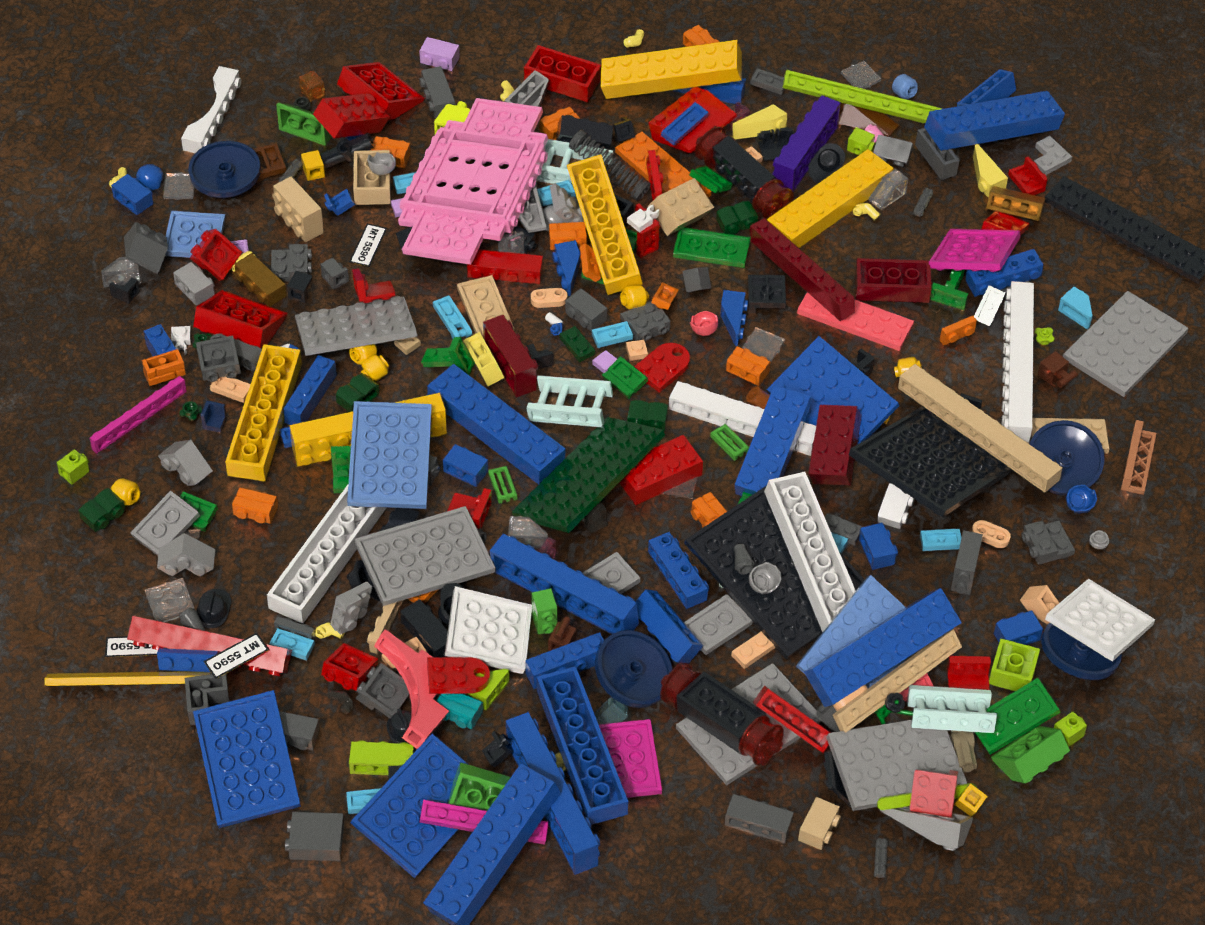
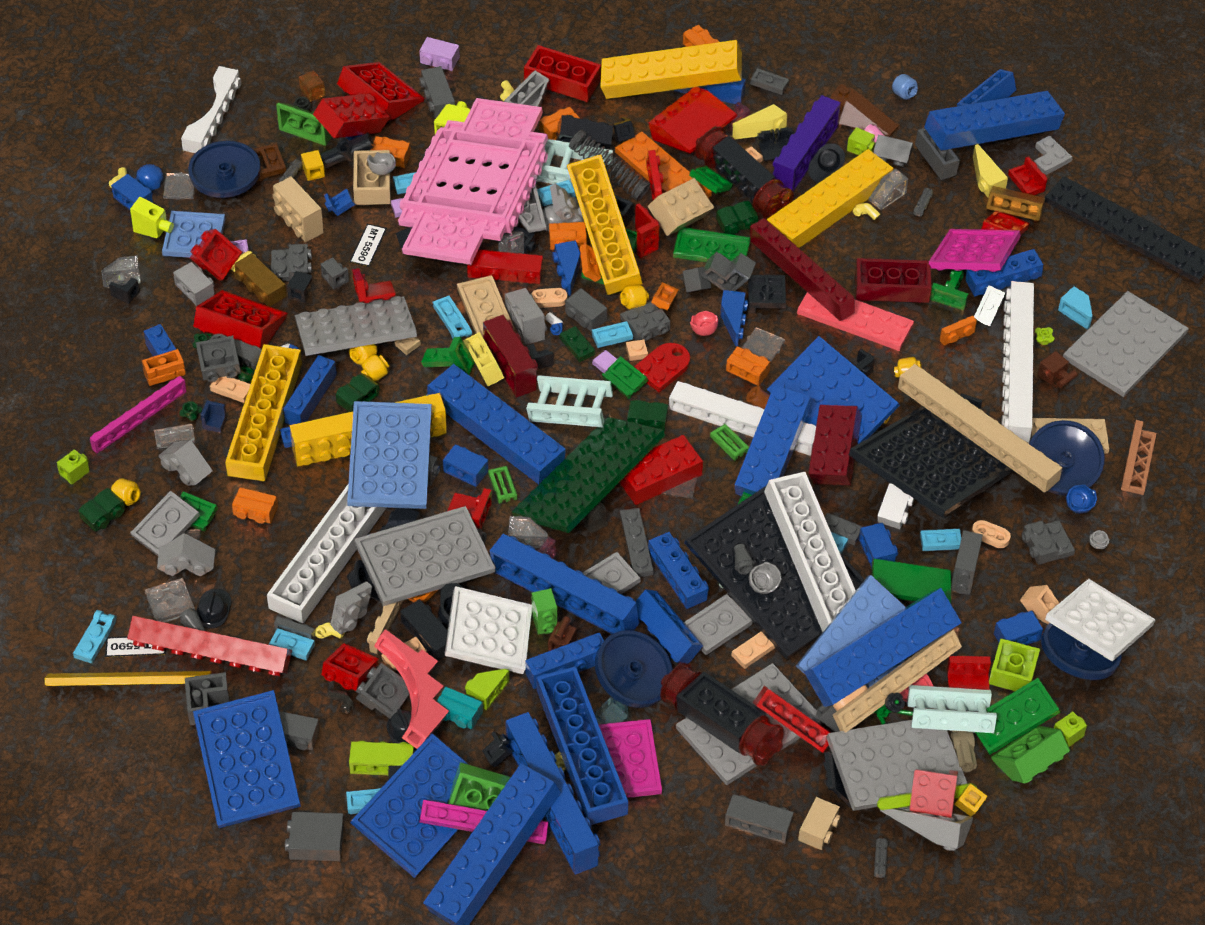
(94, 636): none -> medium azure plate
(145, 247): dark grey slope -> none
(149, 219): none -> neon yellow torso
(167, 436): none -> clear plate
(181, 337): white plate -> none
(183, 659): blue plate -> none
(236, 655): sticker -> none
(246, 374): none -> dark green plate
(341, 465): green bracket -> none
(456, 675): red plate -> none
(526, 316): none -> light grey wedge
(634, 41): light yellow arm -> none
(636, 542): none -> dark grey plate
(642, 219): white plate -> none
(684, 123): blue plate -> none
(707, 509): orange brick -> none
(726, 273): none -> dark grey brick
(857, 96): lime plate -> none
(861, 75): clear piece -> none
(911, 580): none -> green tile

